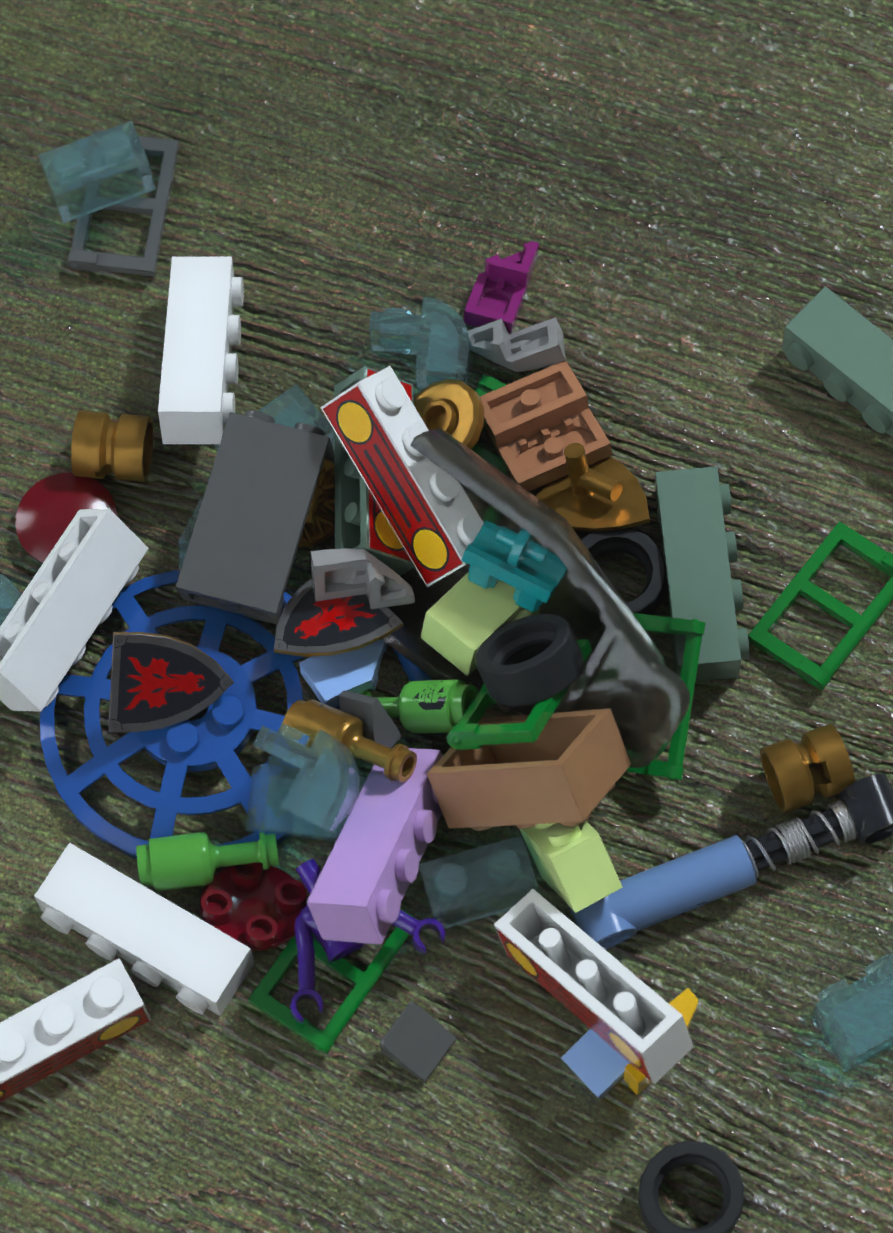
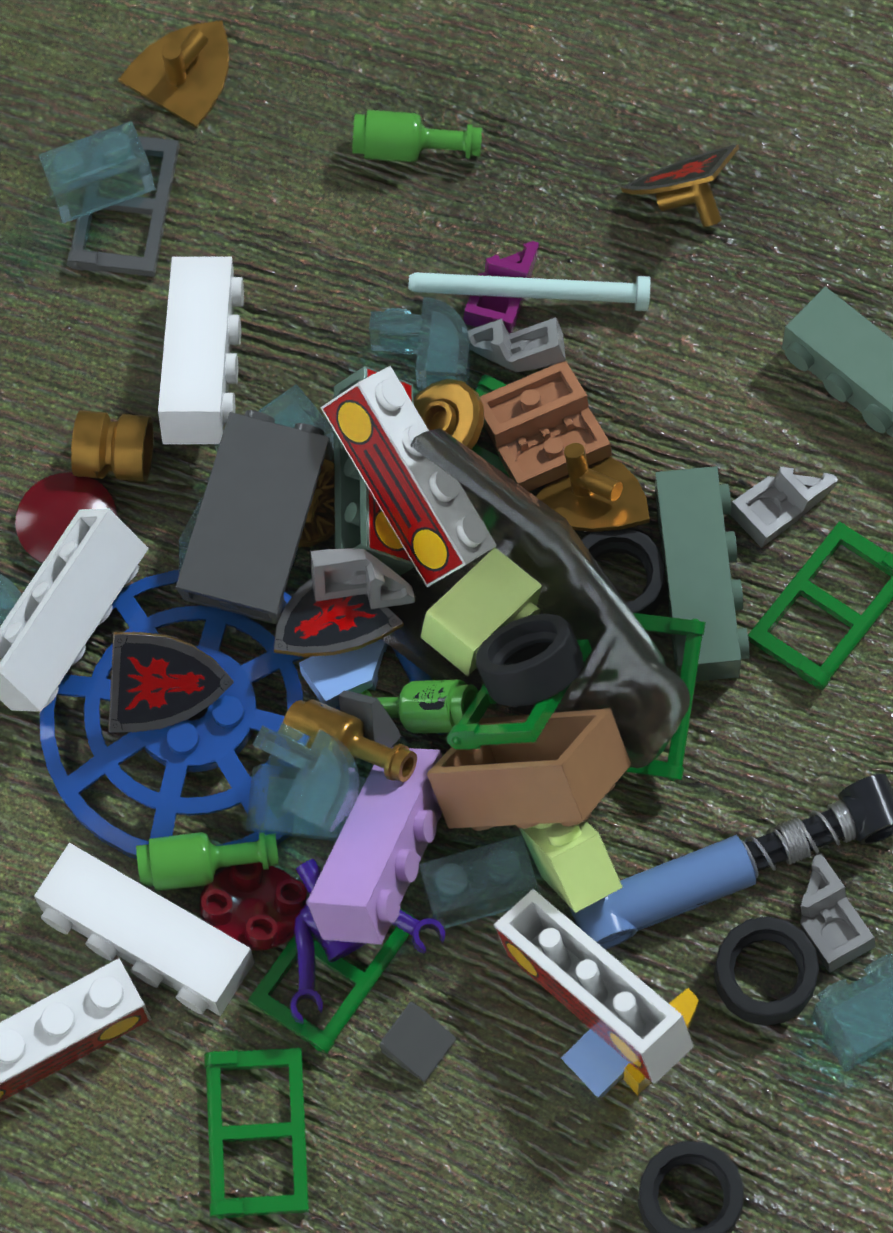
(183, 71): none -> pearl gold shield
(217, 1133): none -> green window
(403, 137): none -> bright green piece
(516, 560): teal hips -> none
(534, 288): none -> light aqua bar
(687, 183): none -> shield
(776, 931): none -> black tyre
(779, 503): none -> light grey slope
(789, 773): pearl gold wheel -> none
(831, 919): none -> light grey slope

